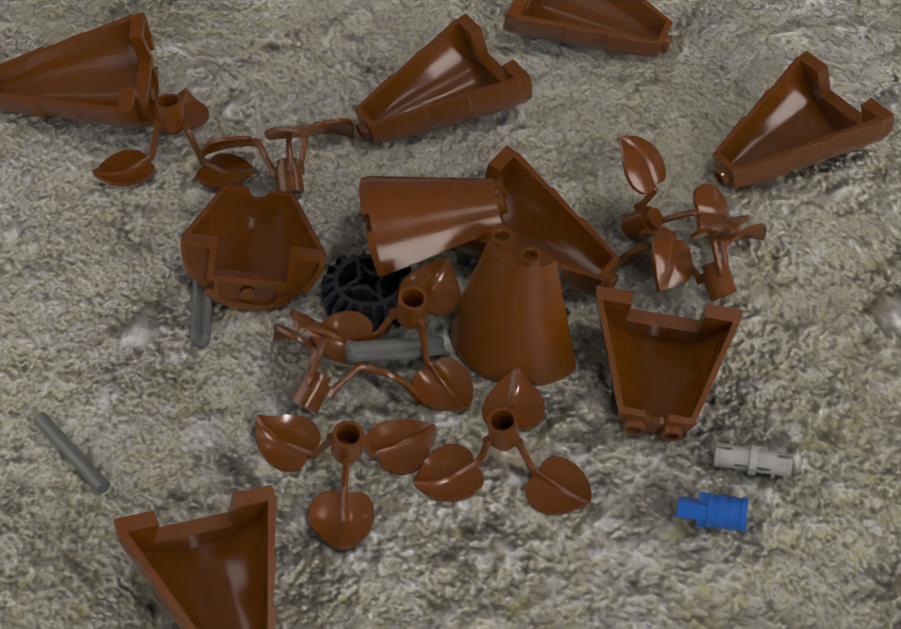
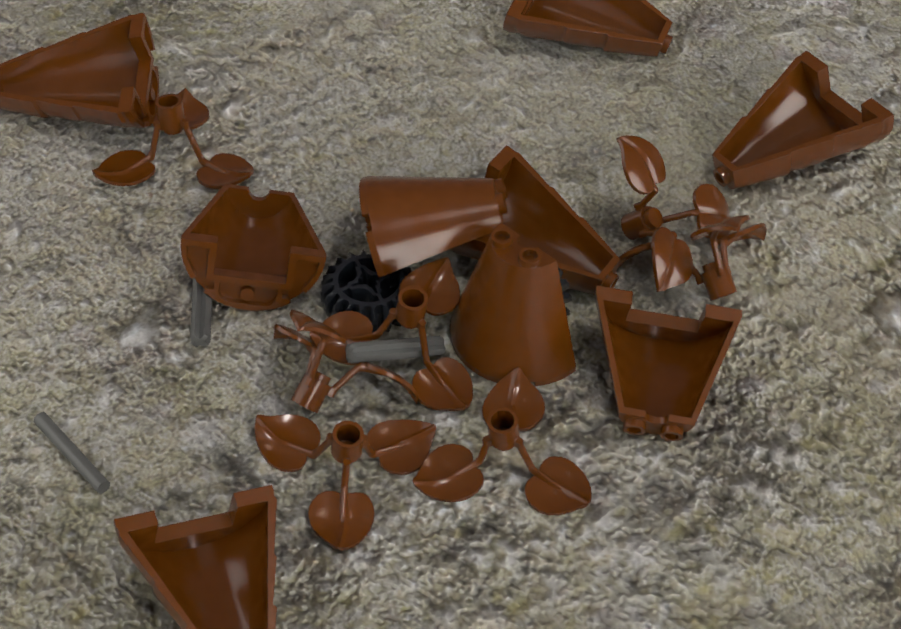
(287, 172): reddish brown plant -> none
(442, 86): reddish brown cone -> none
(715, 511): blue hinge -> none
(753, 460): light grey pin -> none

